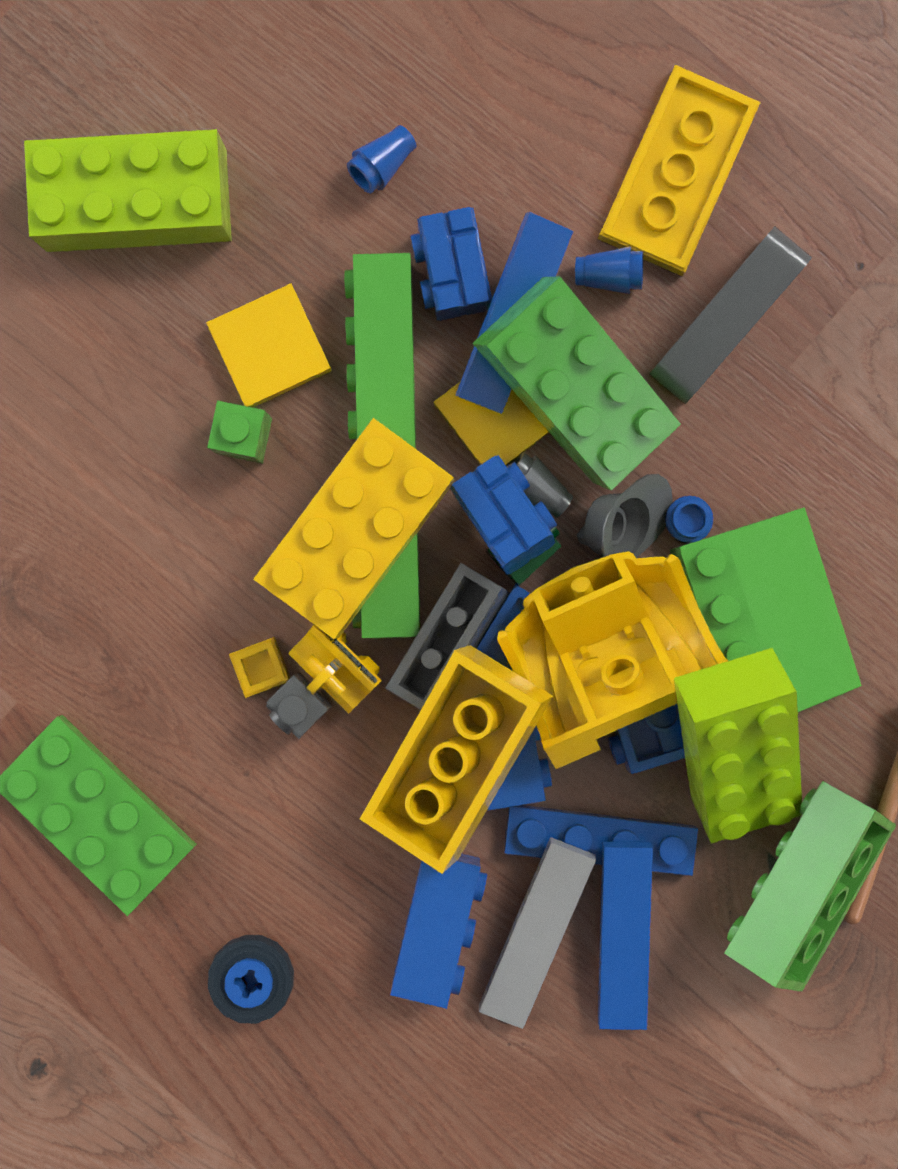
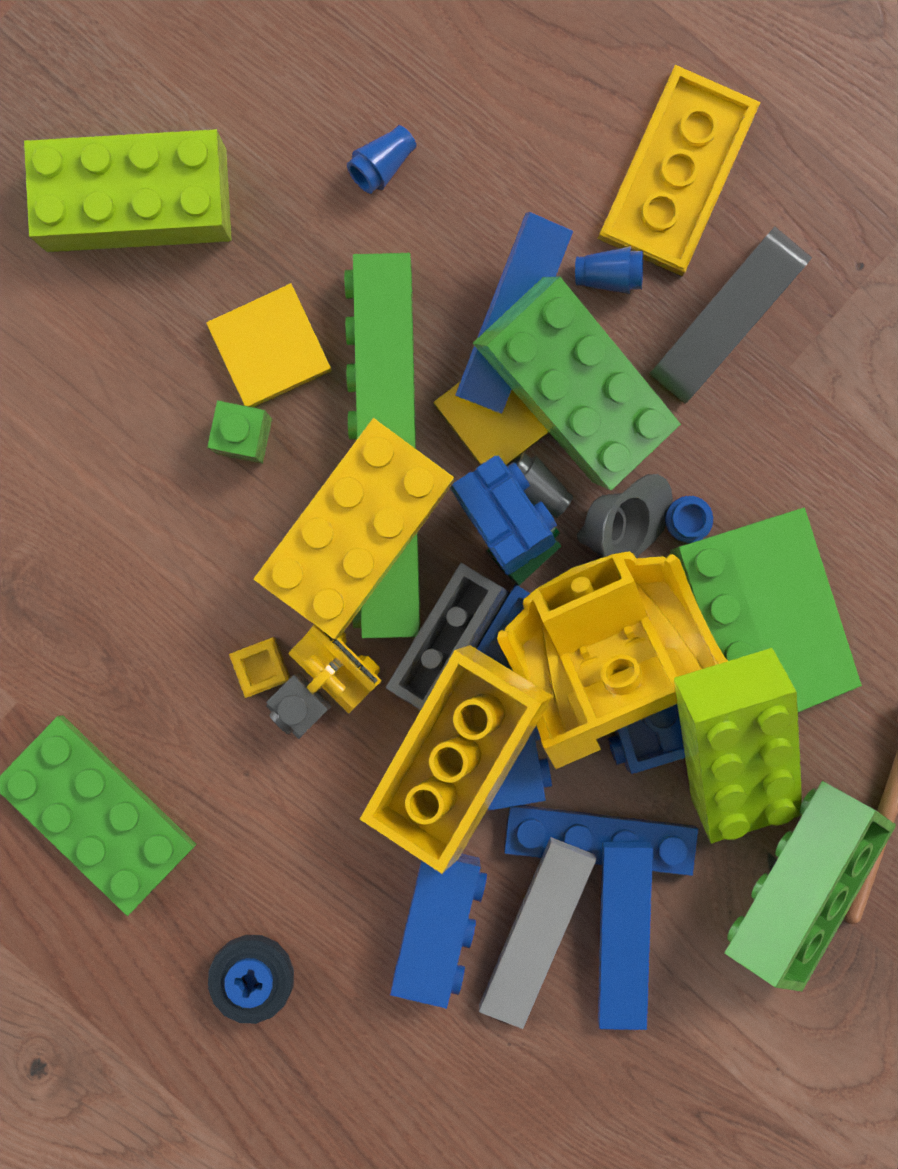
(453, 264): blue brick -> none

